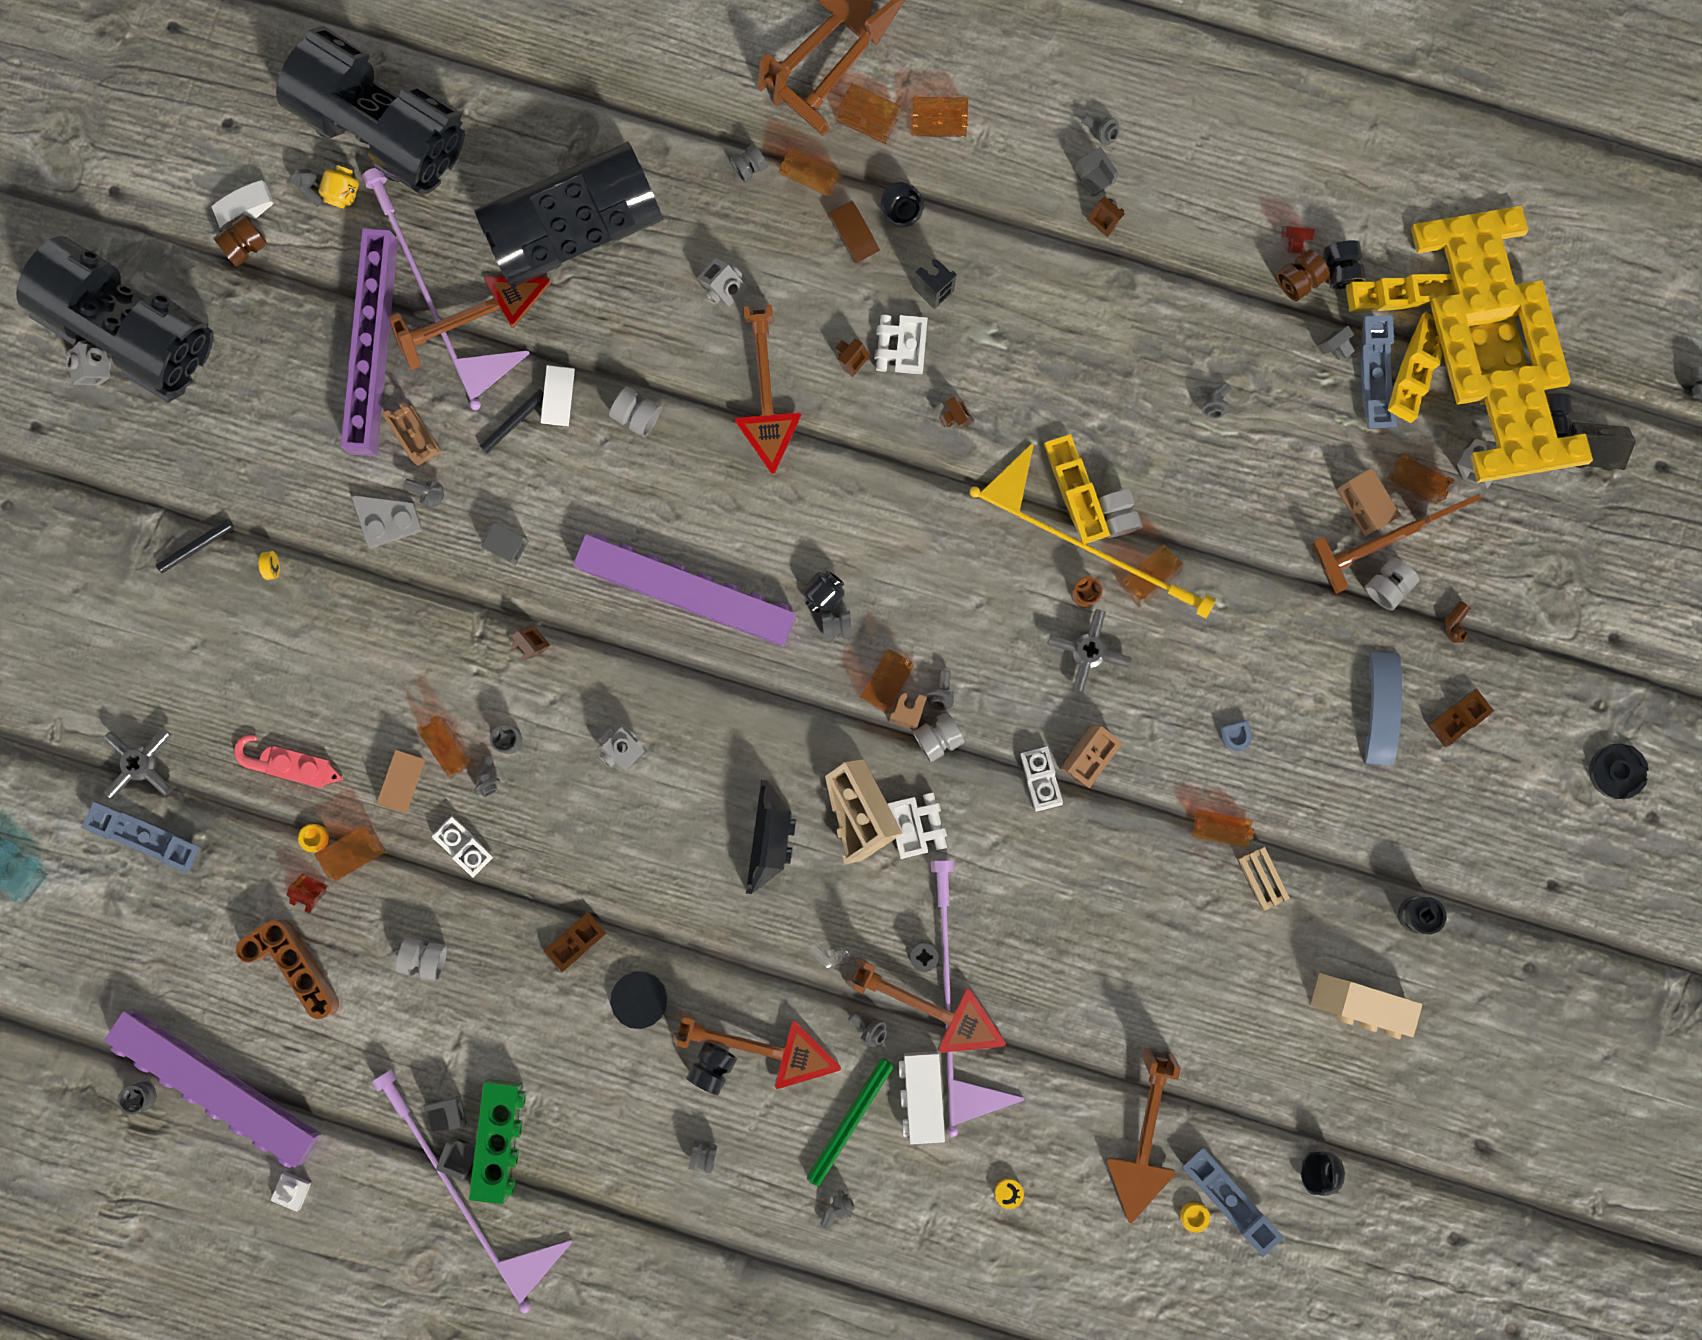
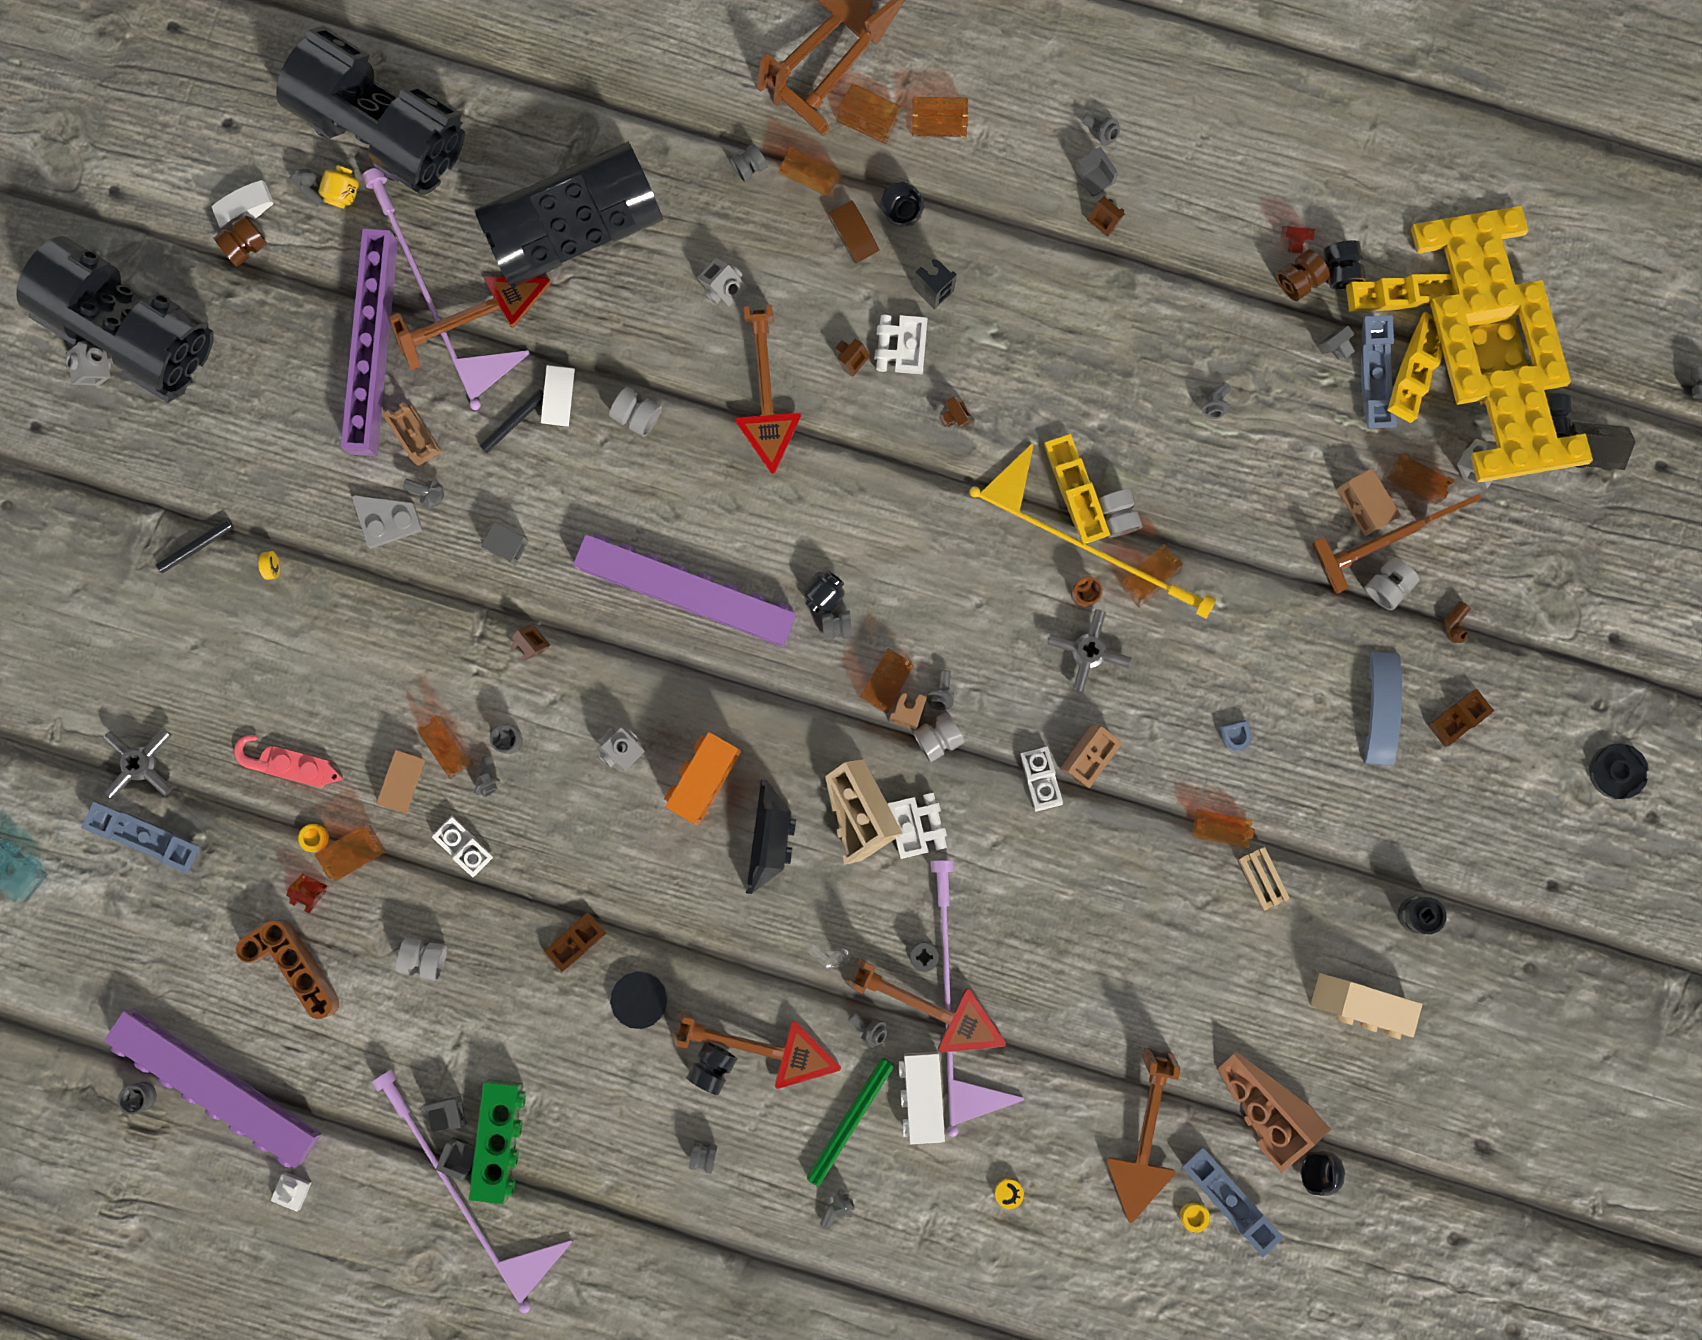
(702, 778): none -> orange brick
(1280, 1118): none -> nougat wedge

